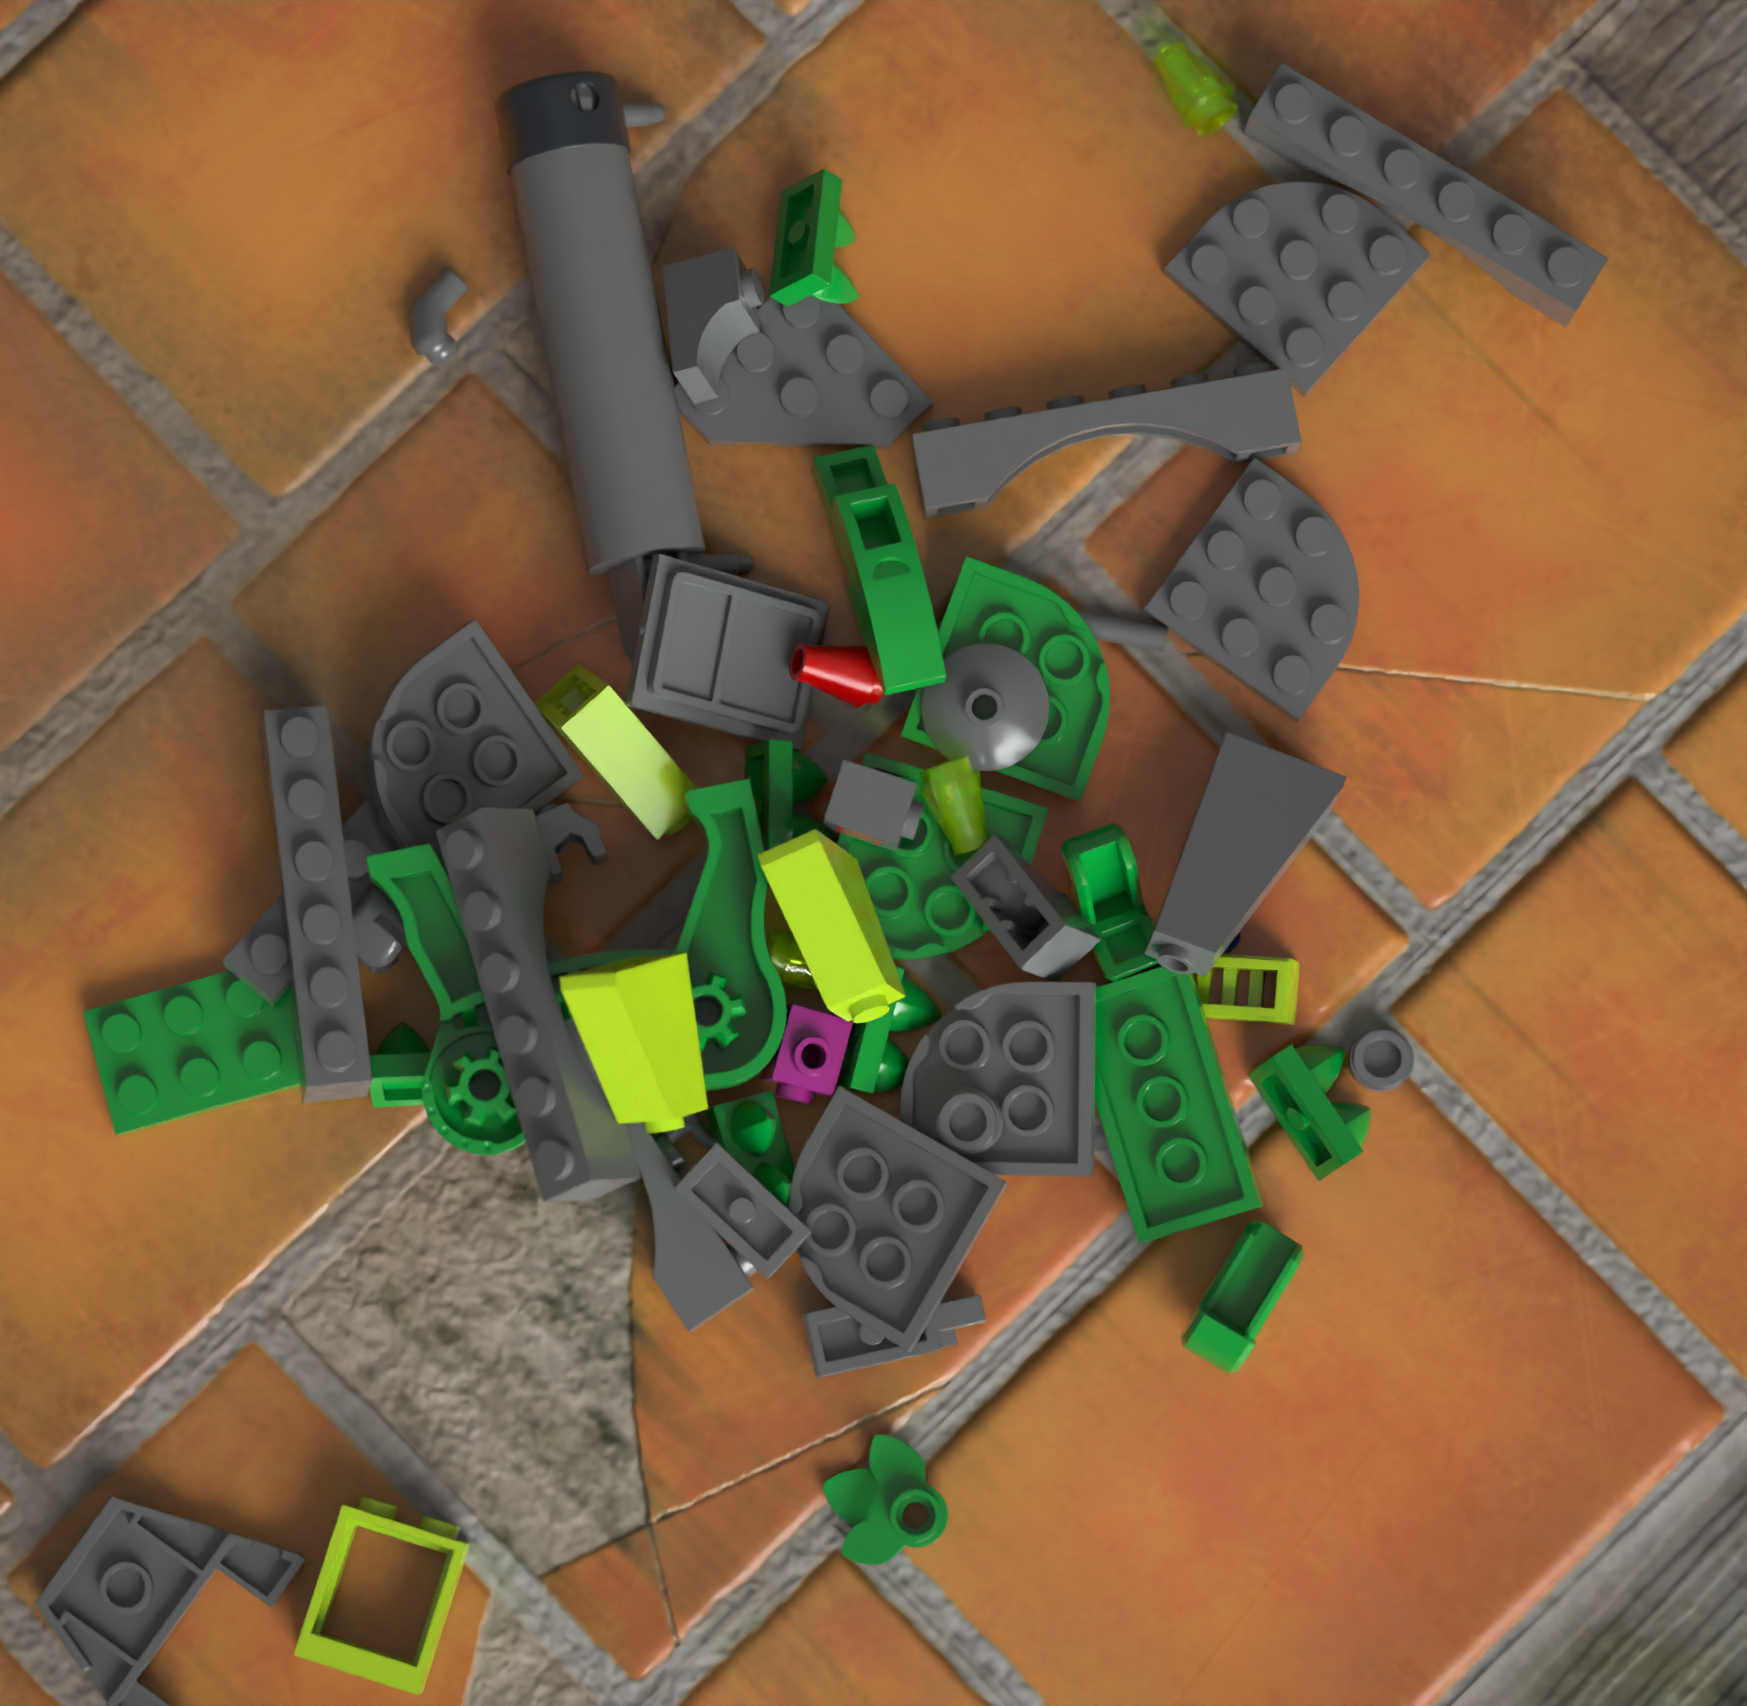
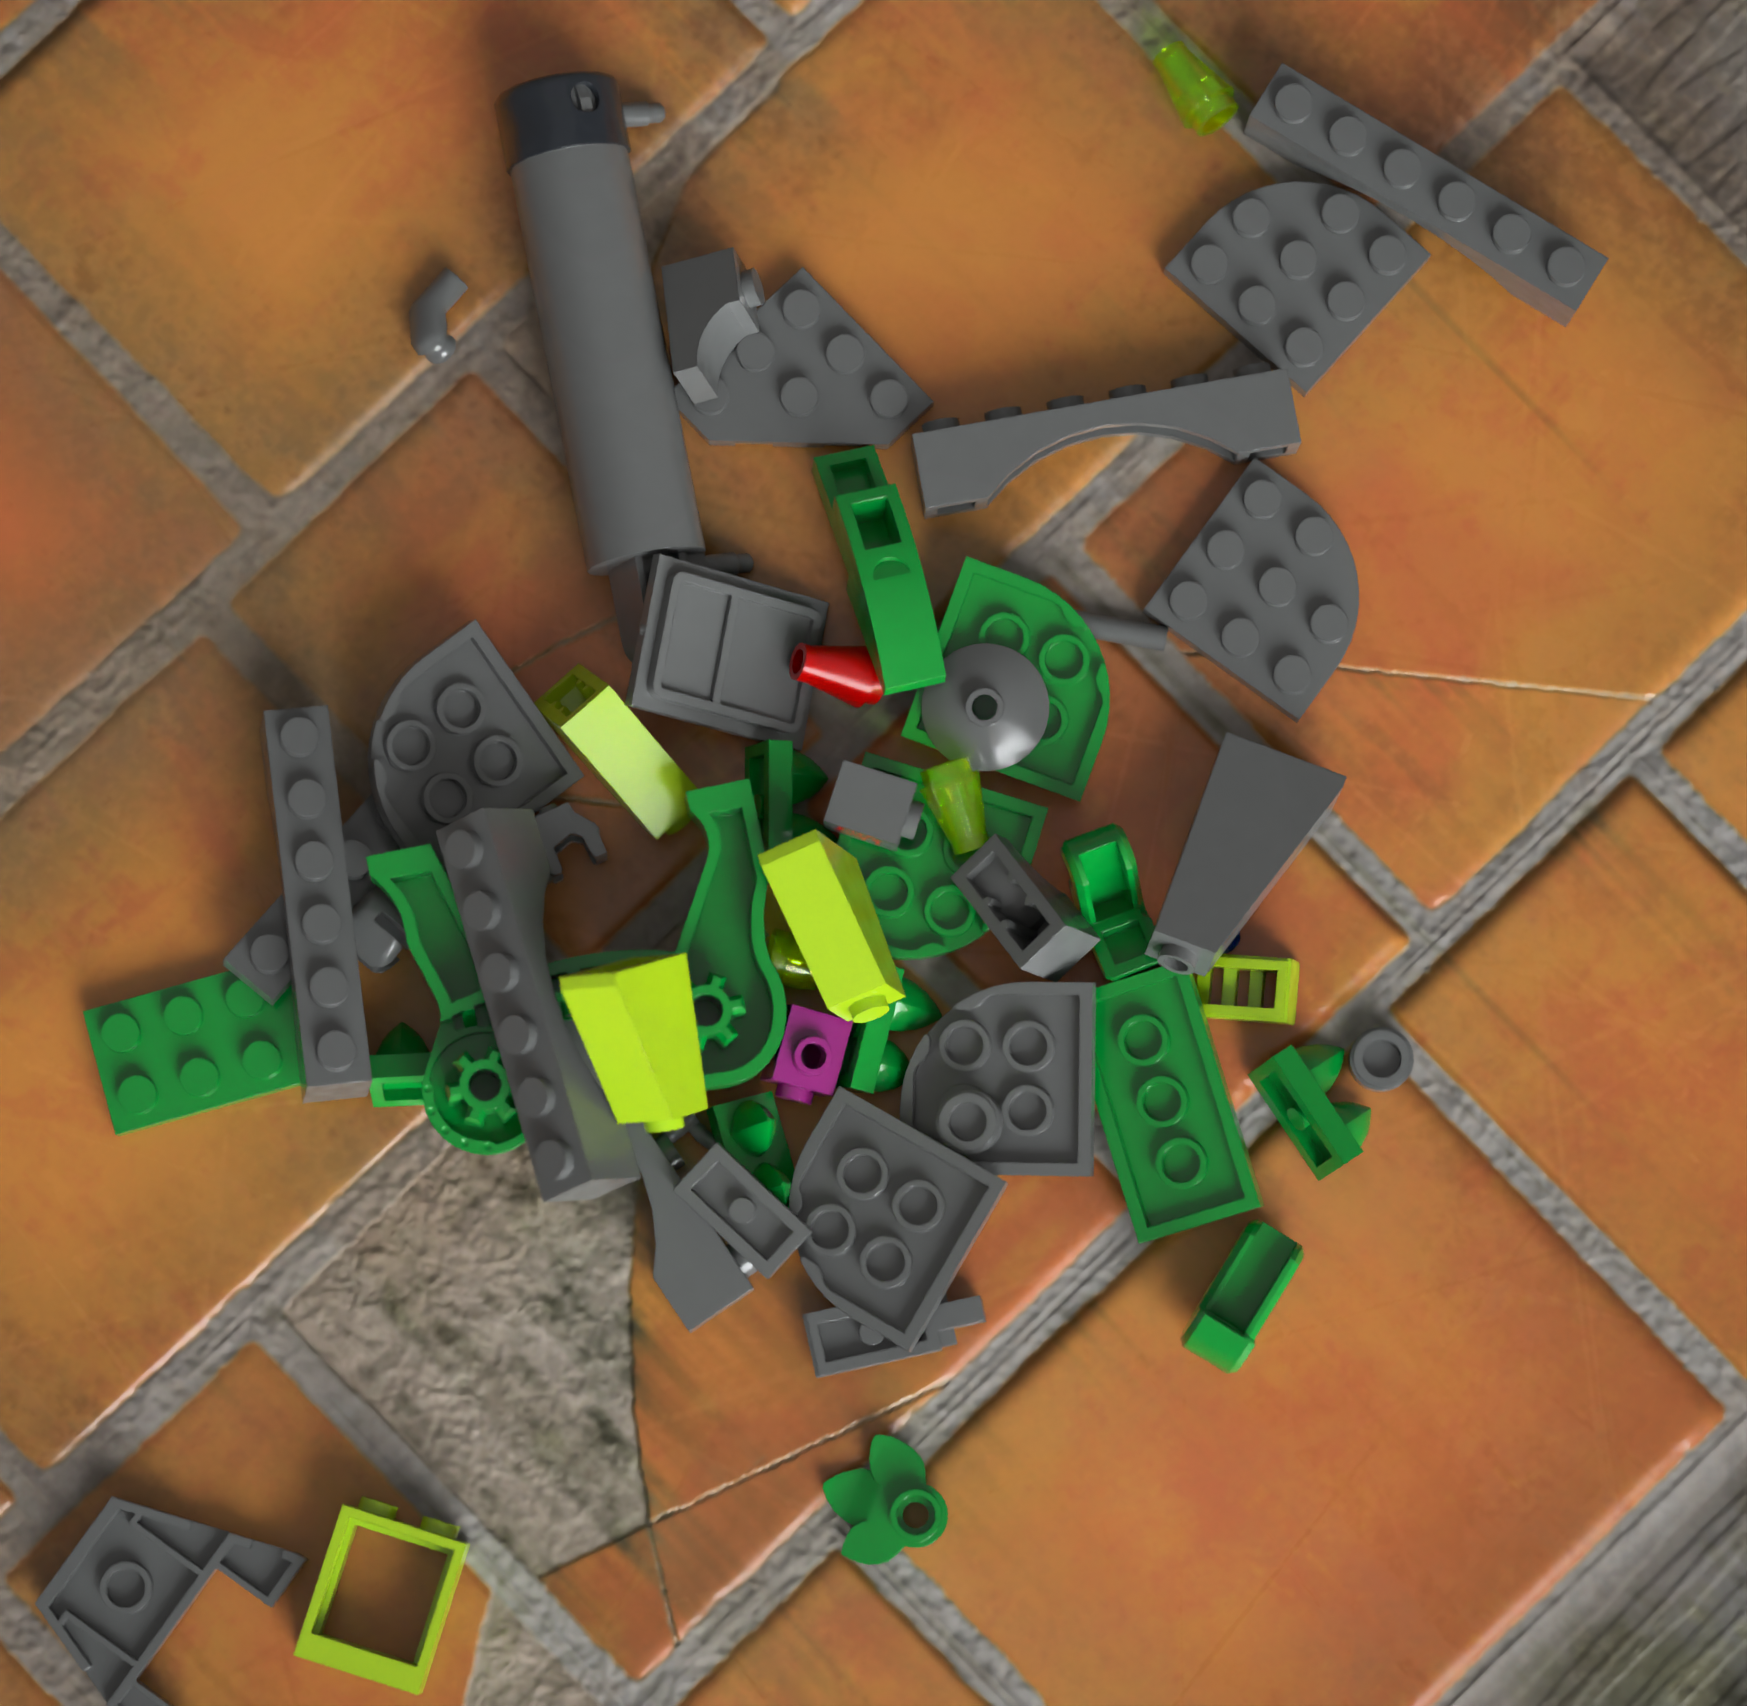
(805, 243): green tile -> none

